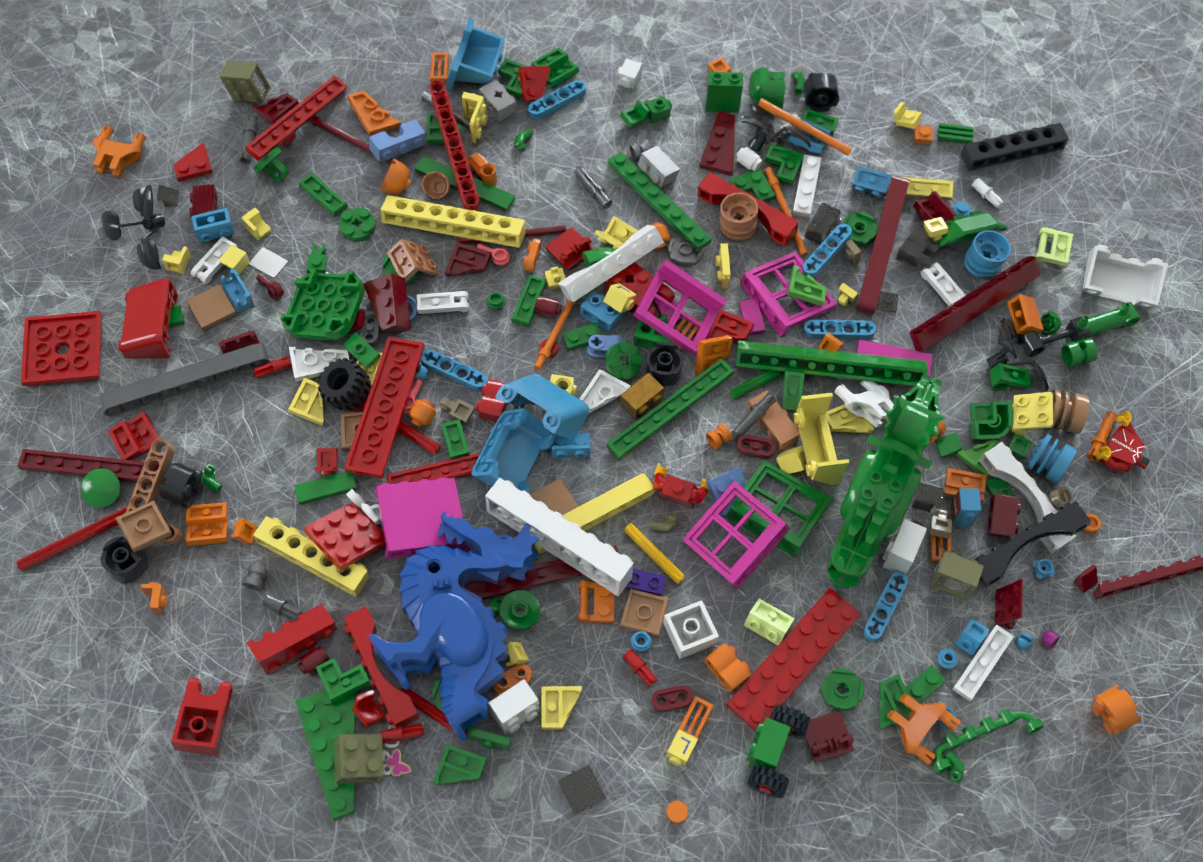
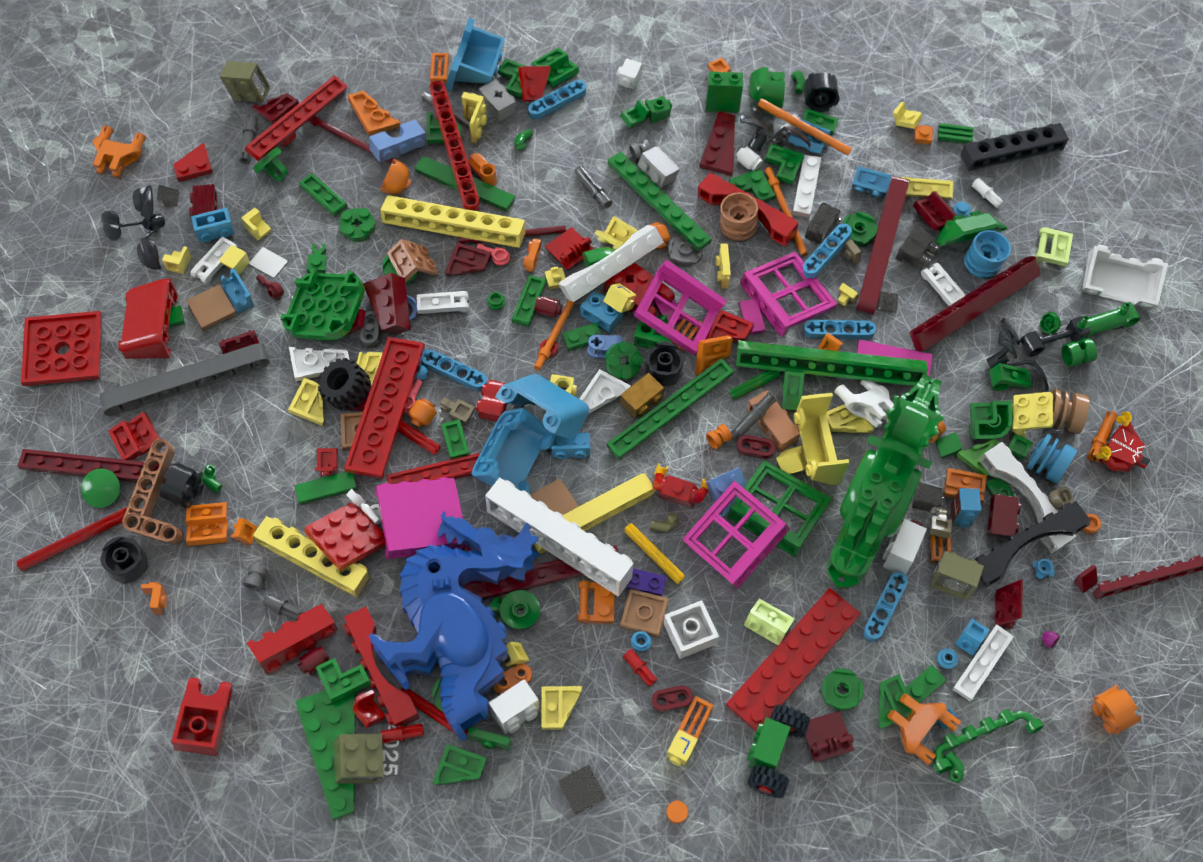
(143, 526): medium nougat tile -> none
(273, 367): red axle -> none
(361, 350): green plate -> none
(397, 767): dark pink sticker -> none
(435, 185): nougat hair -> none
(728, 667): orange brick -> none
(806, 288): bright green wing -> none
(936, 228): light yellow tile -> none
(1023, 644): dark azure hinge -> none
(1025, 314): orange brick -> none

